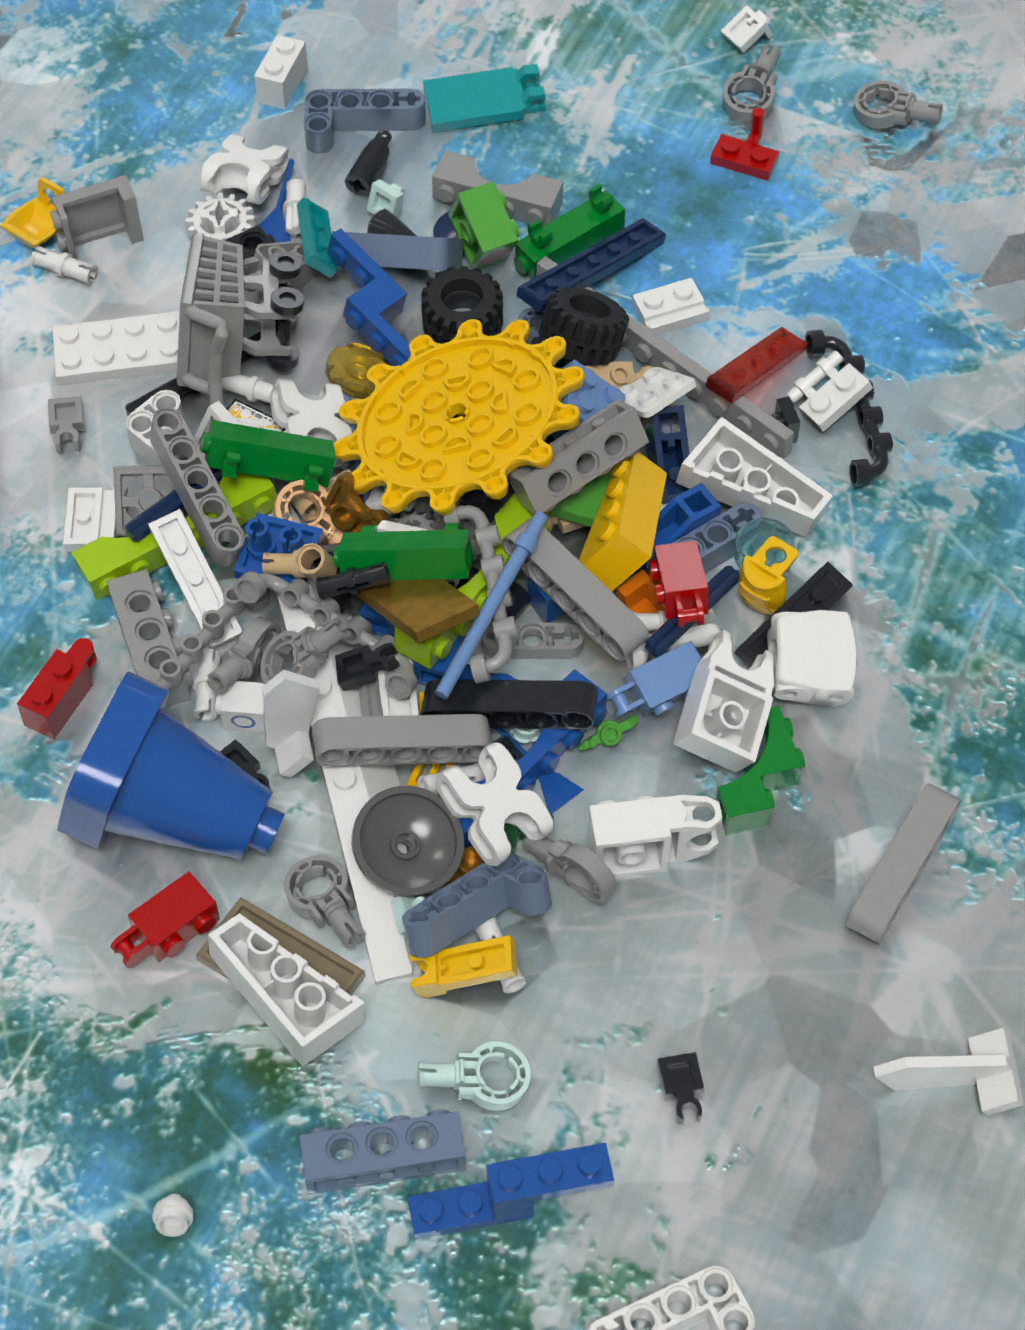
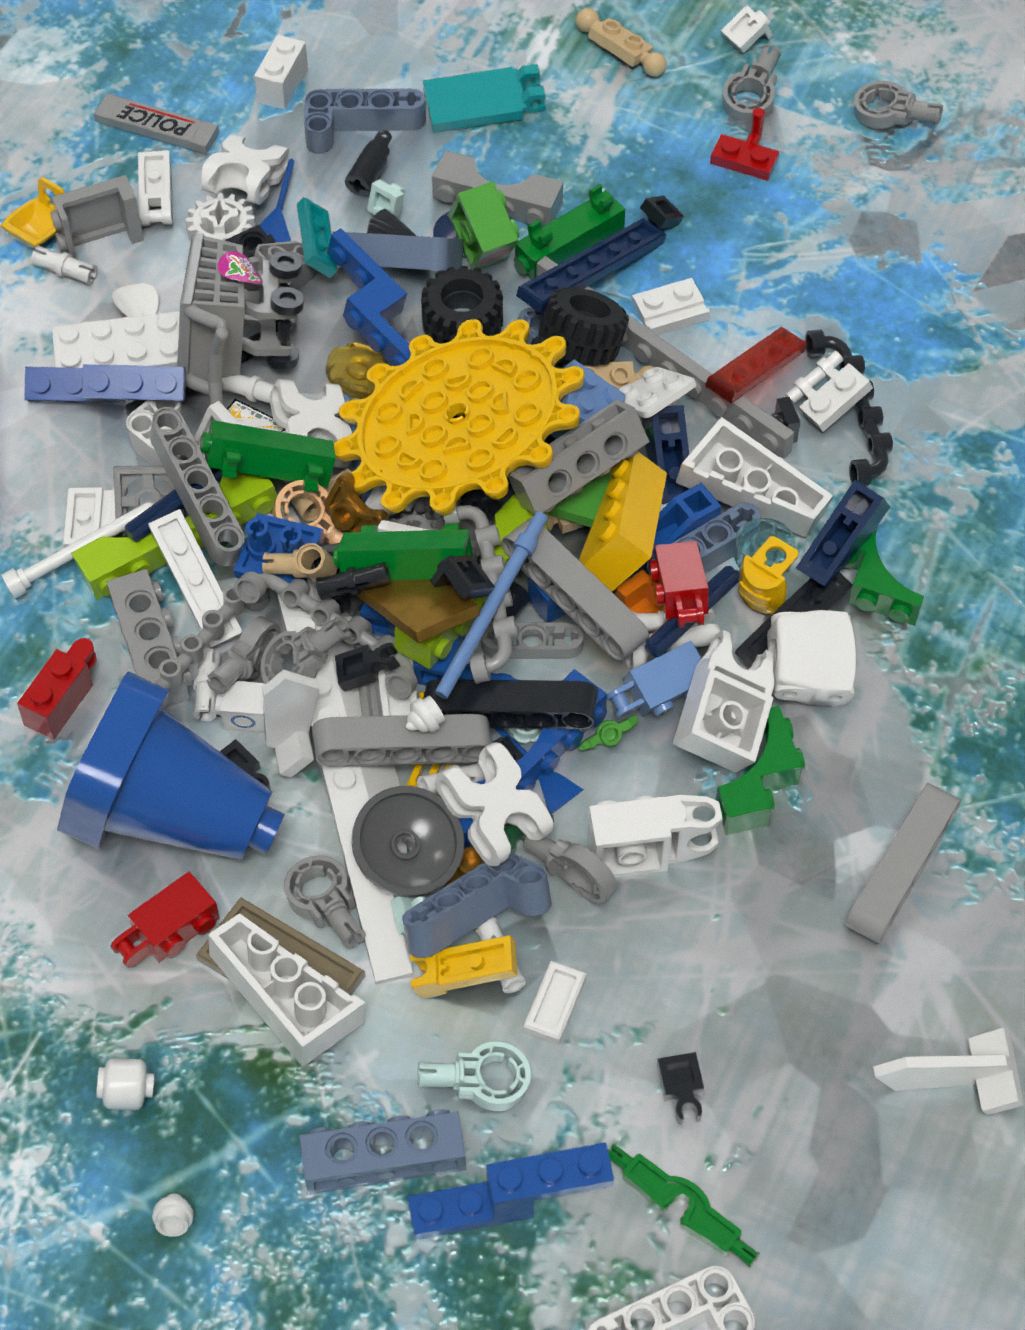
(21, 579): none -> white piece
(65, 420): light grey plate -> none
(105, 383): none -> bracket
(124, 1084): none -> white head
(136, 299): none -> white sticker
(155, 187): none -> white plate
(156, 123): none -> light grey tile
(238, 267): none -> sticker
(295, 192): white axle -> none
(424, 715): none -> white plate
(464, 575): none -> black bracket
(554, 1002): none -> white tile
(621, 42): none -> tan plate
(661, 212): none -> black plate
(698, 1219): none -> green piece
(843, 533): none -> dark blue slope
(878, 590): none -> green arch

